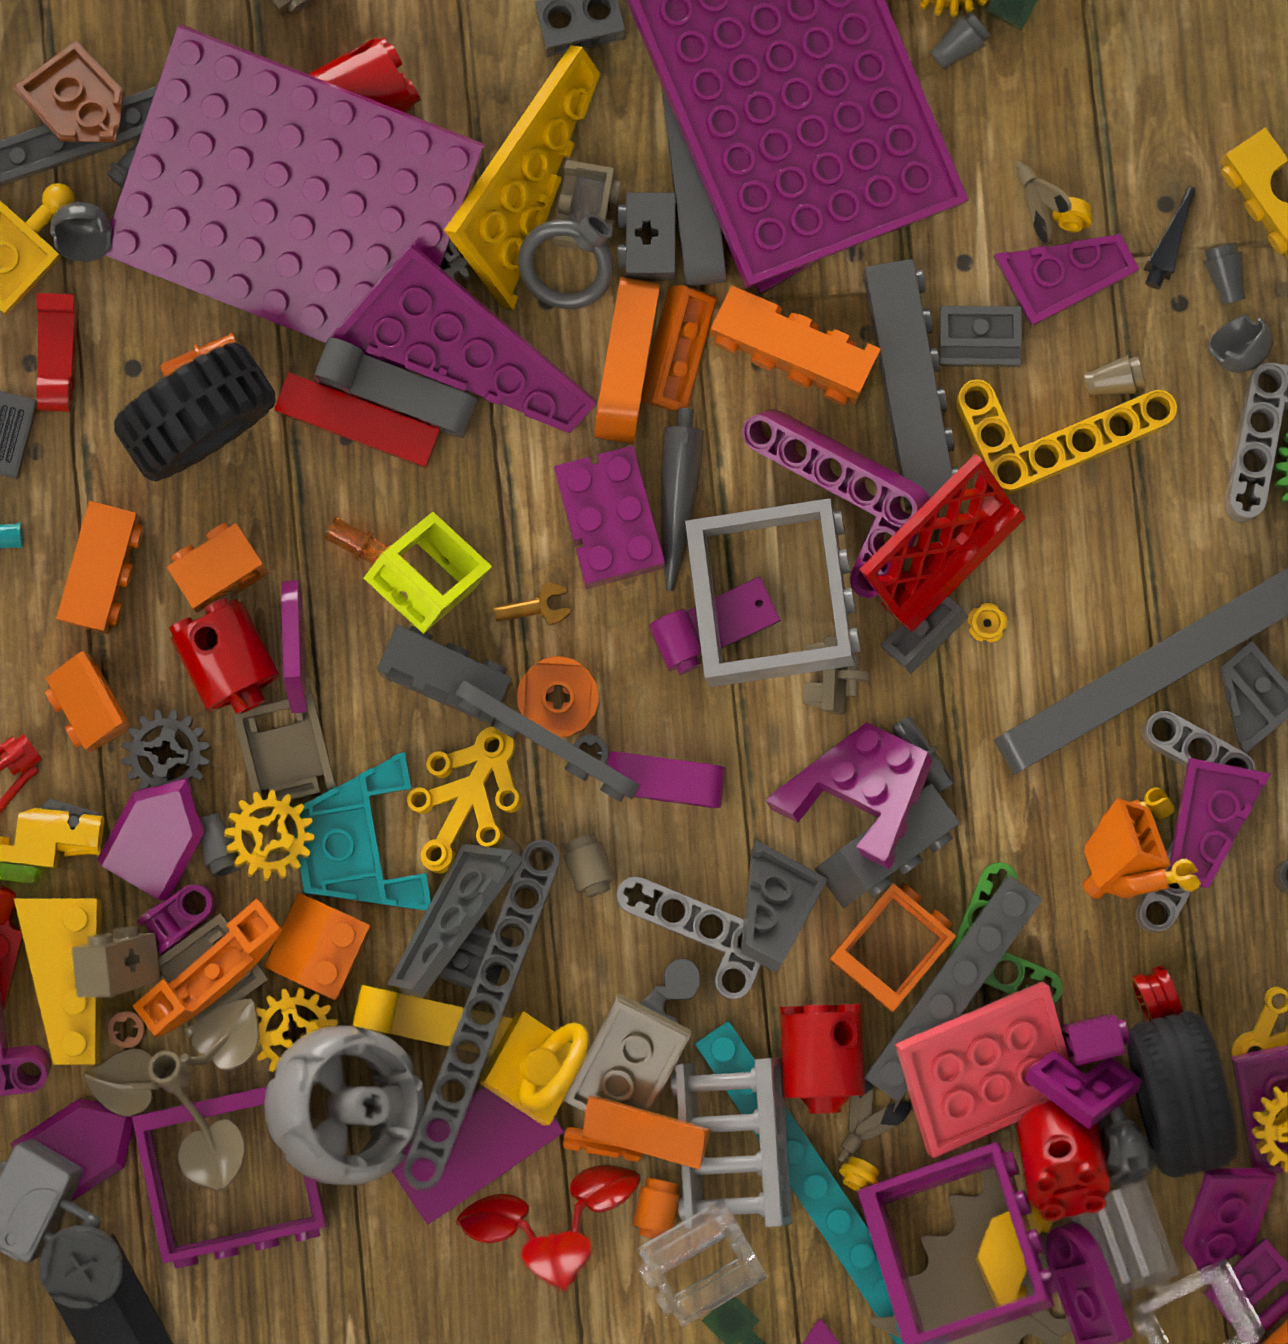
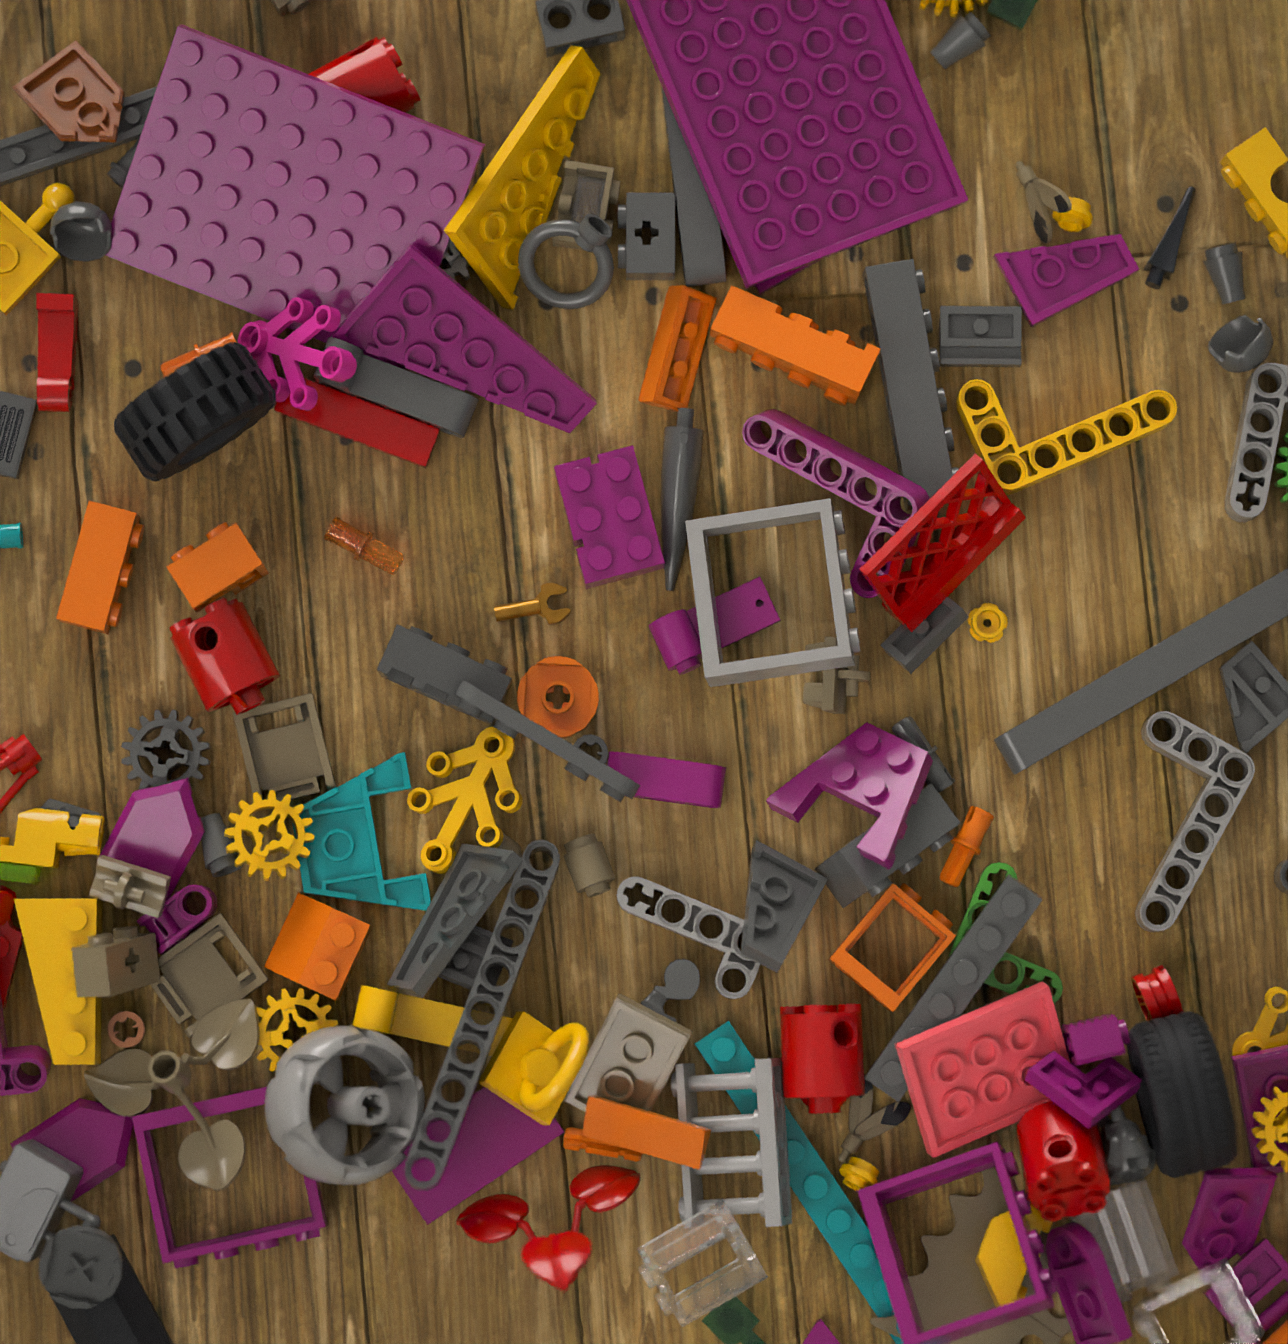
(87, 703): orange slope -> none
(130, 886): none -> dark tan hips
(212, 973): orange slope -> none
(261, 341): none -> dark pink plant
(294, 645): magenta tile -> none
(424, 603): neon yellow window -> none
(626, 360): orange beam -> none
(656, 1207): orange brick -> none
(966, 845): none -> orange axle
(1117, 377): dark tan cone -> none
(1129, 853): orange torso -> none
(1211, 813): magenta wing -> none

